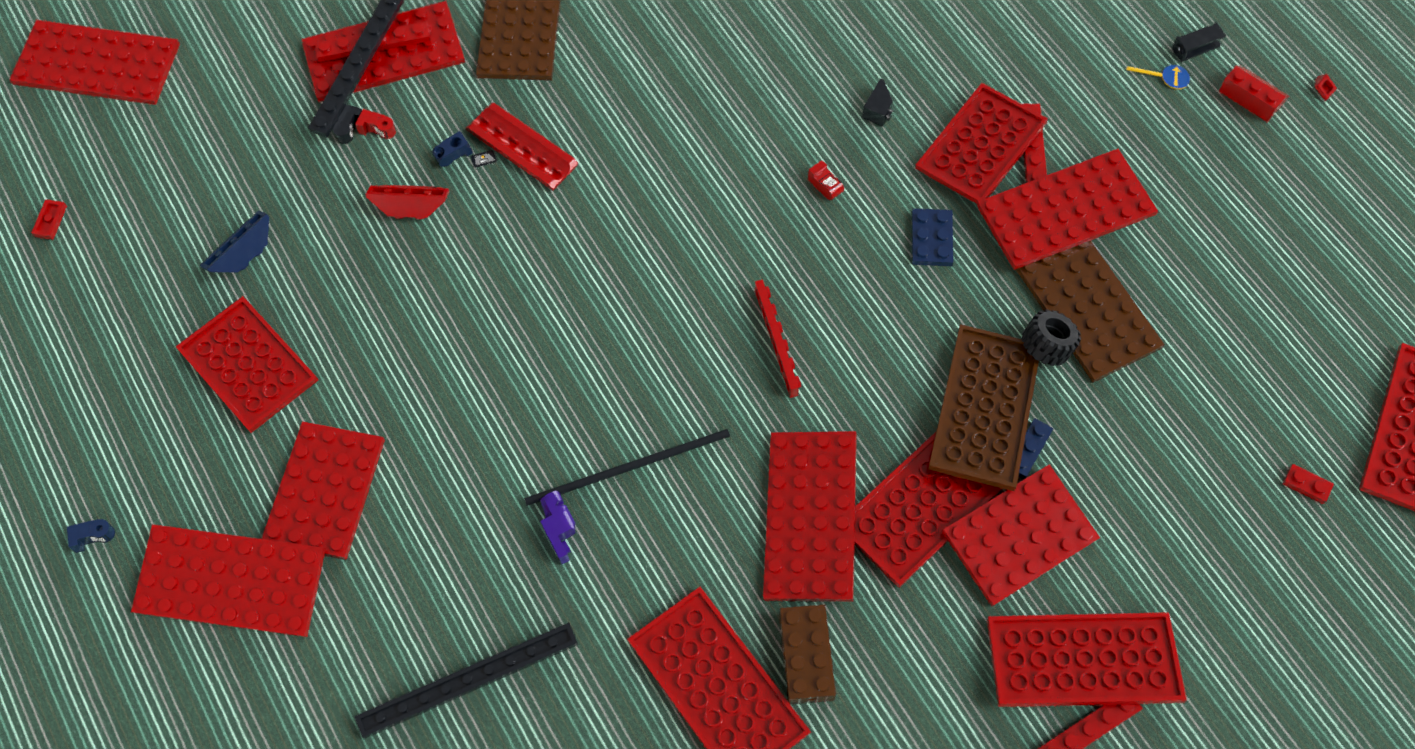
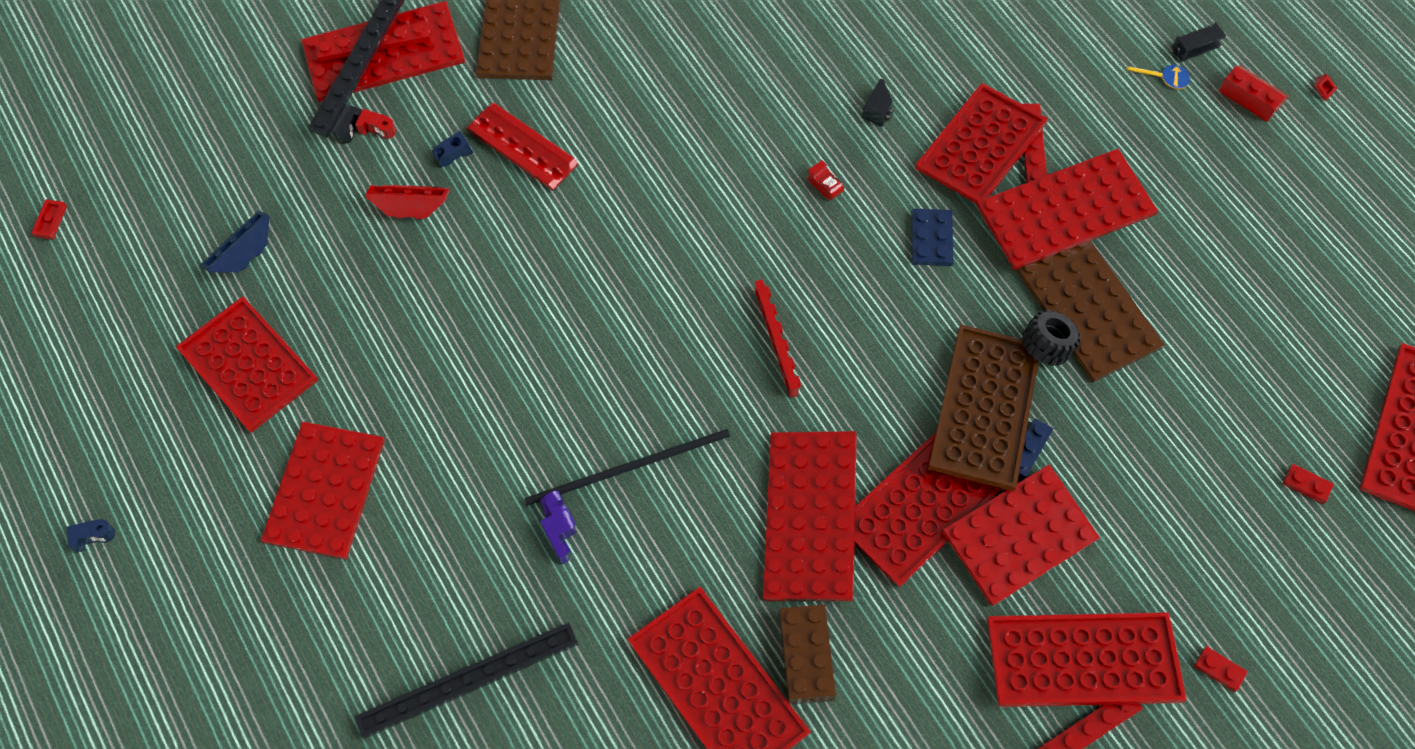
(95, 62): red plate -> none
(229, 580): red plate -> none
(483, 158): sticker -> none
(1220, 669): none -> red plate

